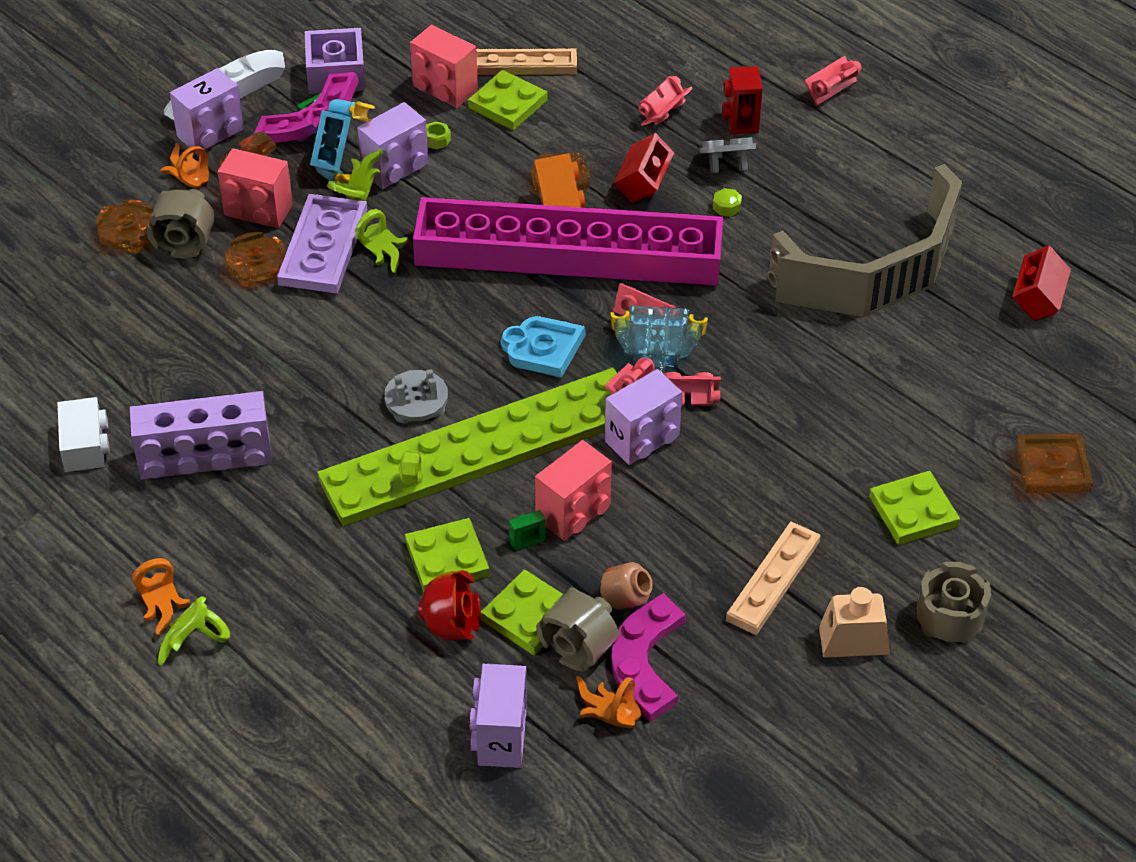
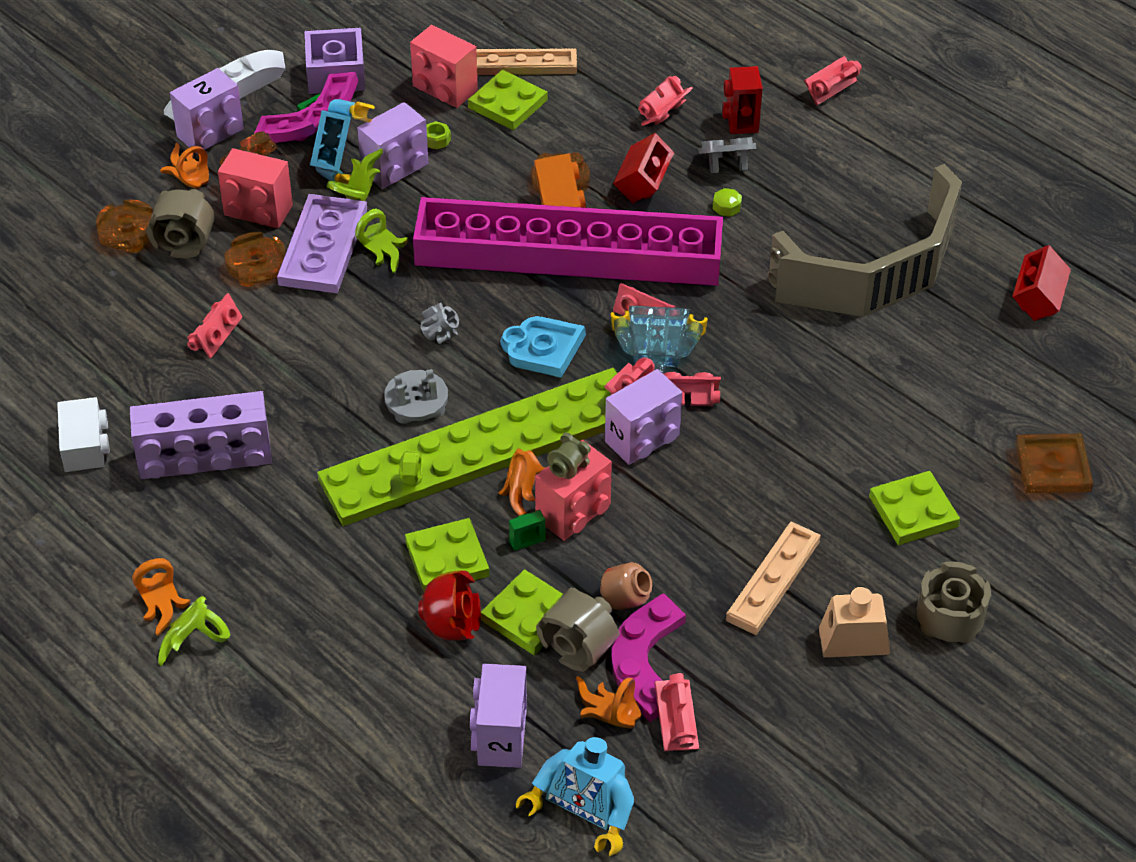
(215, 327): none -> coral hinge
(439, 323): none -> light grey gear
(521, 479): none -> orange piece
(568, 457): none -> olive brick
(588, 785): none -> medium azure torso
(676, 714): none -> coral hinge

